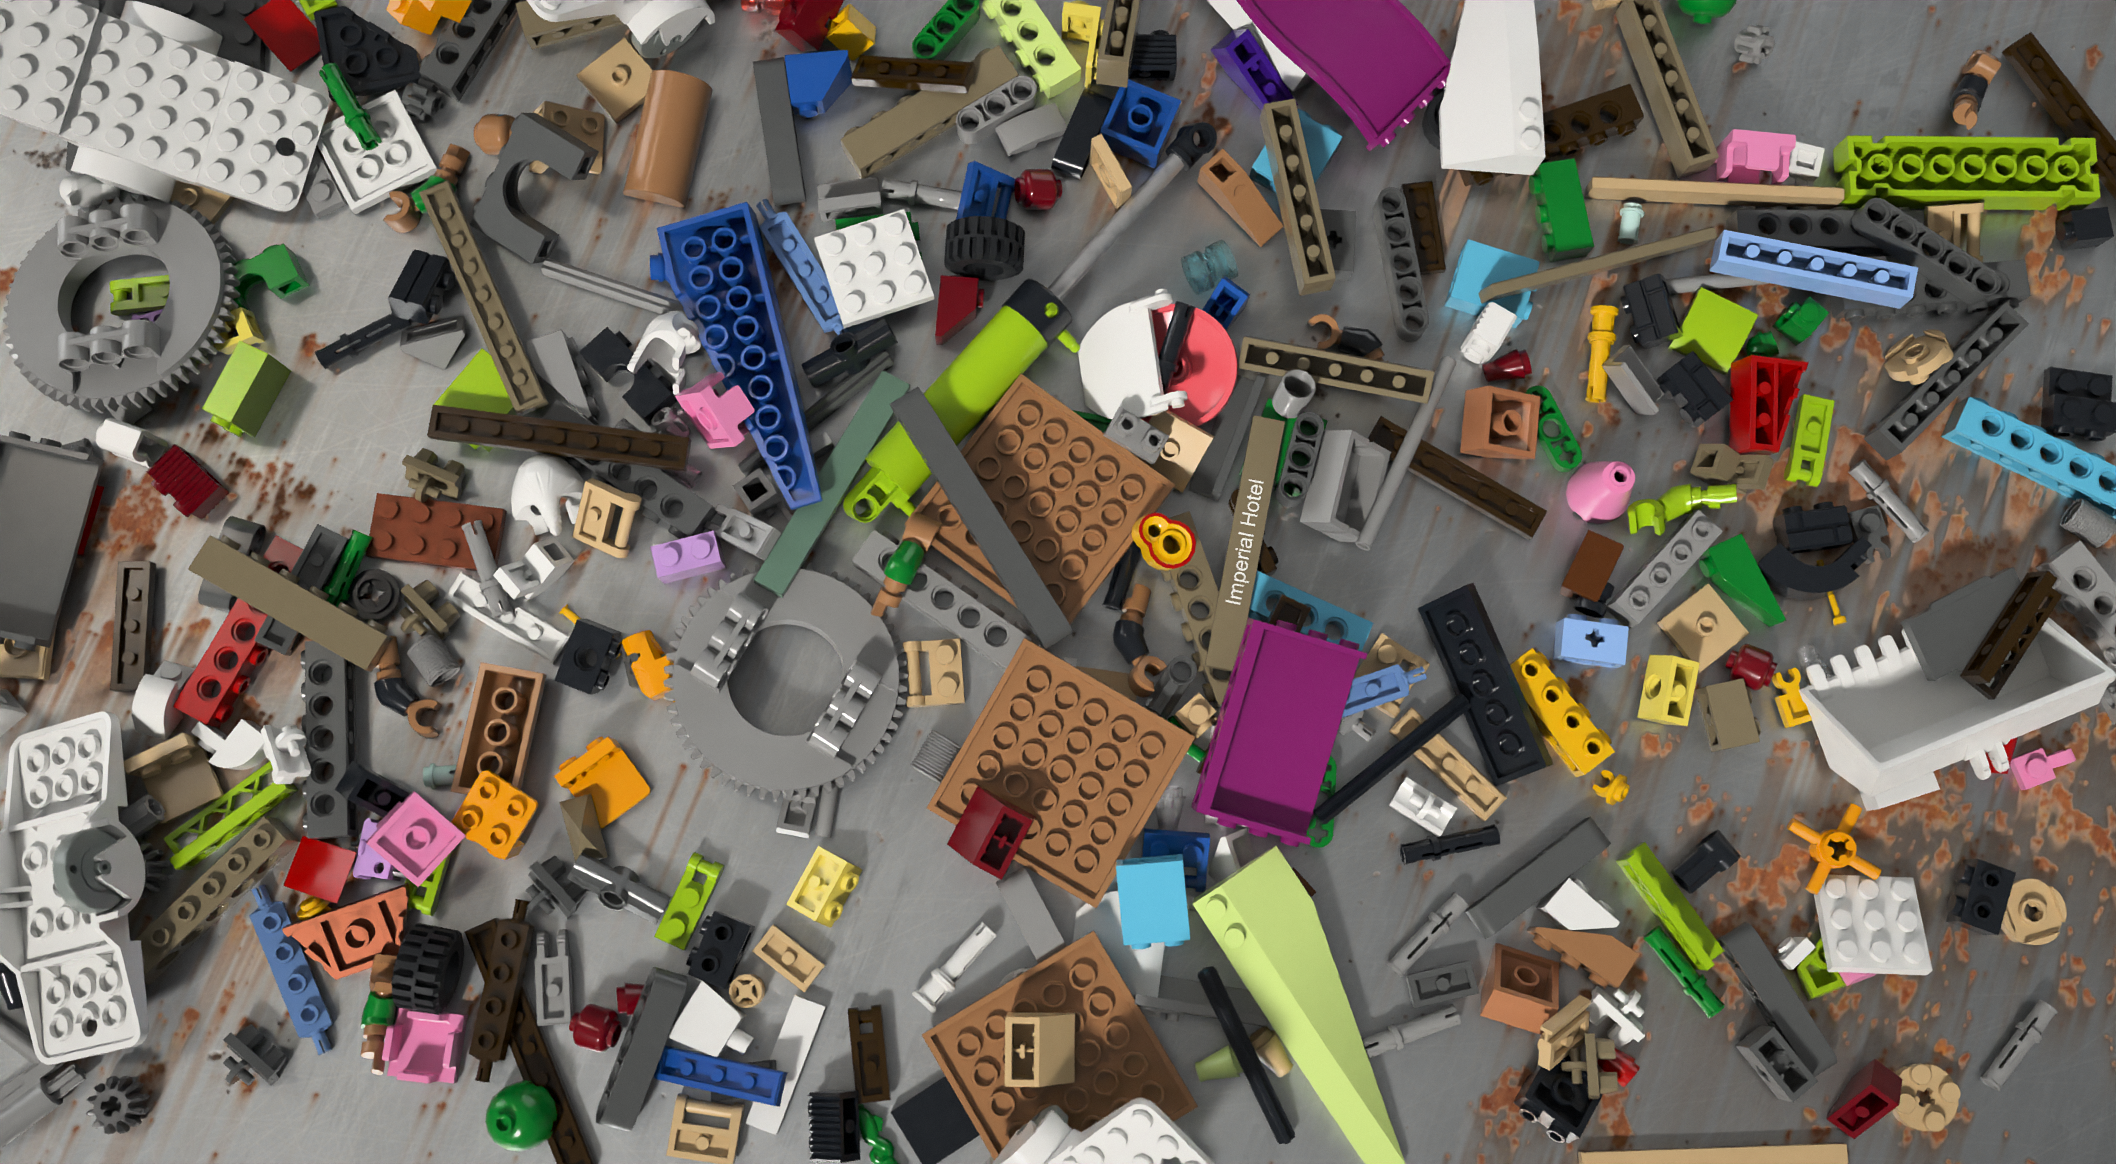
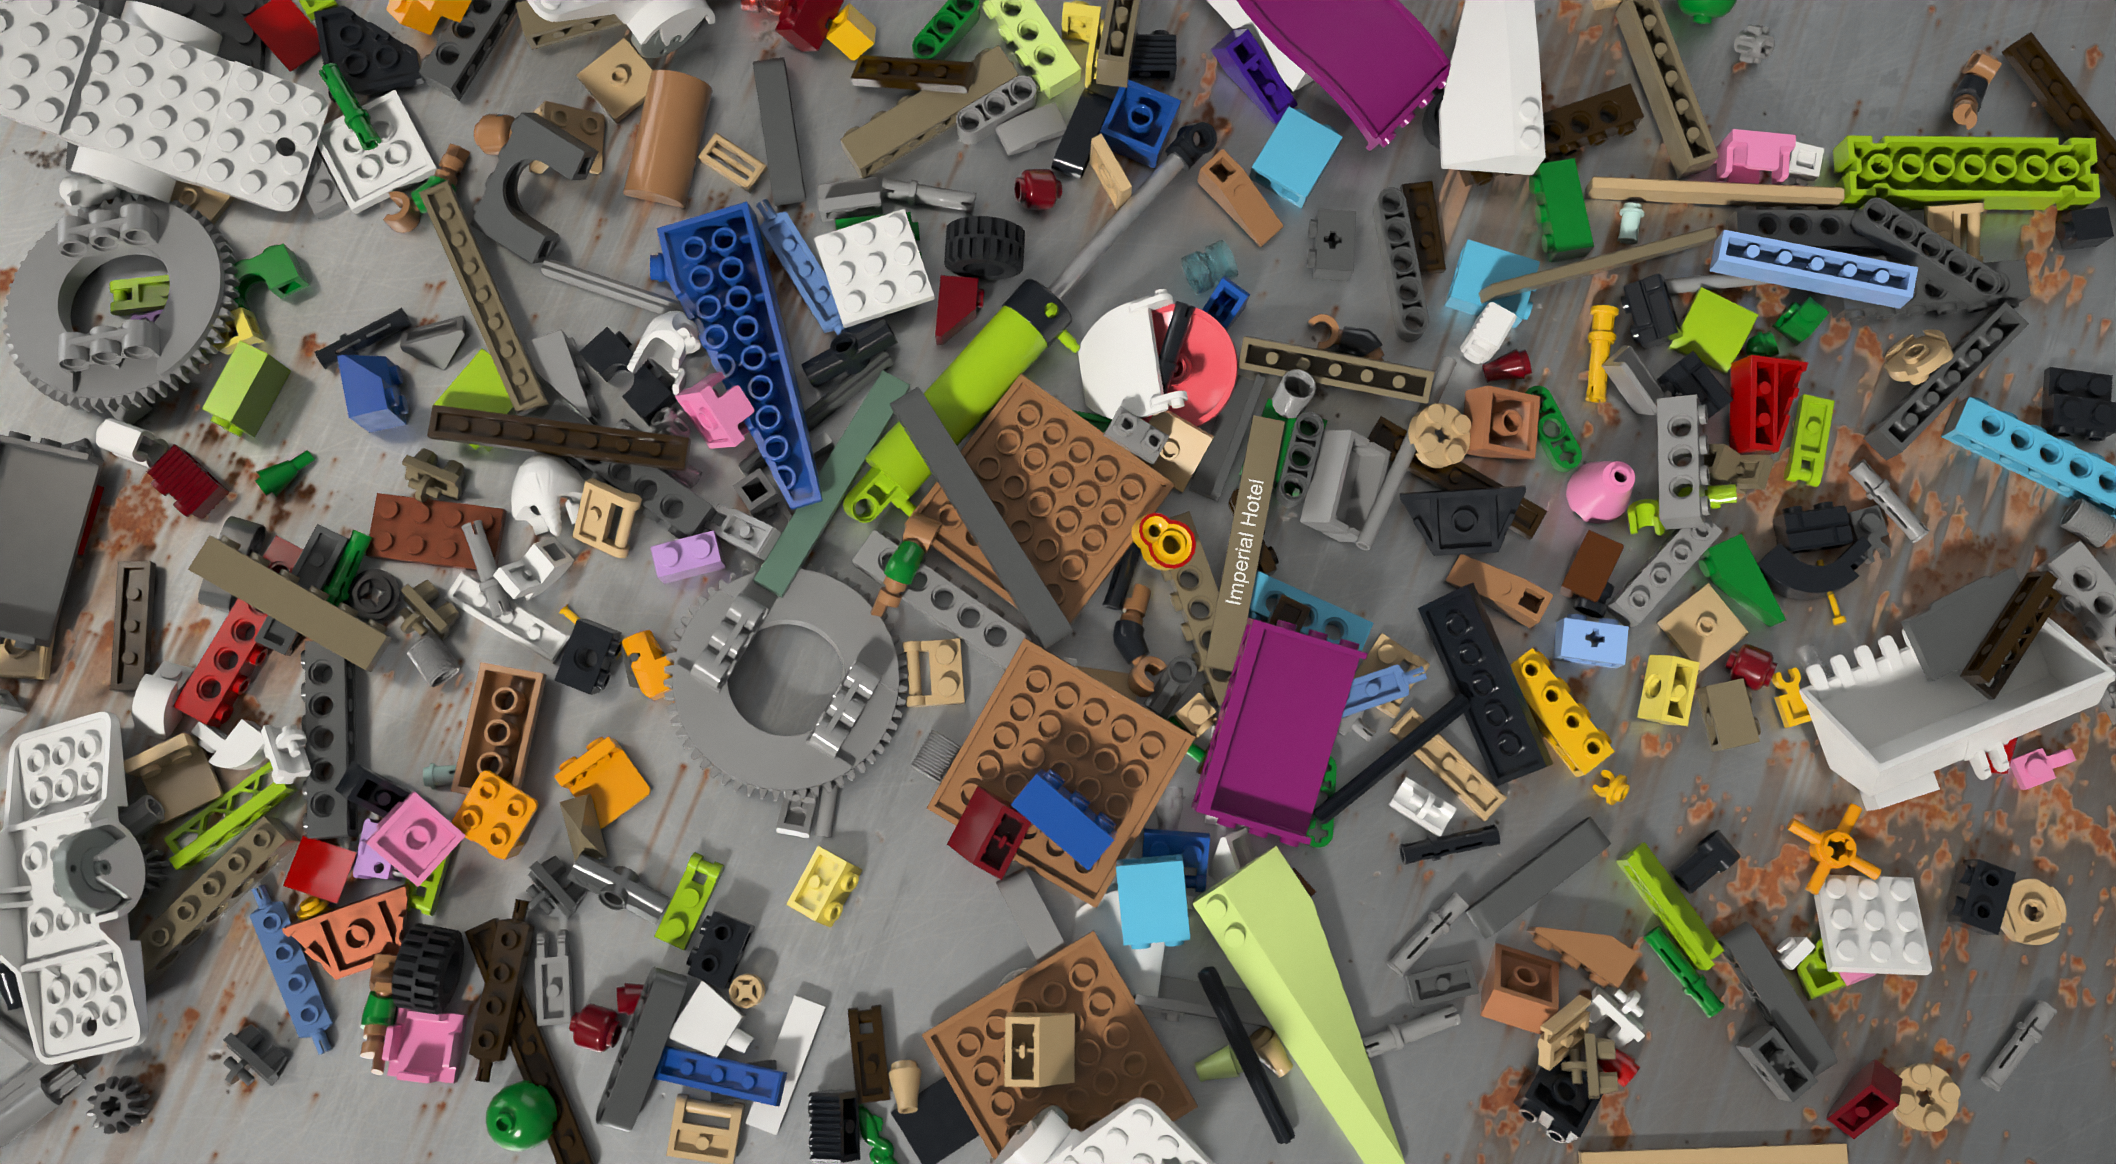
(277, 477): none -> green cone
(373, 391): none -> blue slope
(397, 696): piece -> none
(421, 287): black brick -> none
(422, 99): dark grey gear -> none
(754, 177): none -> tan tile
(789, 958): tan plate -> none
(817, 80): blue slope -> none
(905, 1083): none -> tan cone
(944, 979): white pin -> none
(980, 192): blue plate -> none
(1066, 818): none -> blue brick
(1297, 197): dark tan brick -> none
(1455, 430): none -> tan plate
(1464, 518): none -> black wing
(1501, 590): none -> medium nougat slope
(1573, 909): white slope -> none
(1673, 415): none -> light grey brick

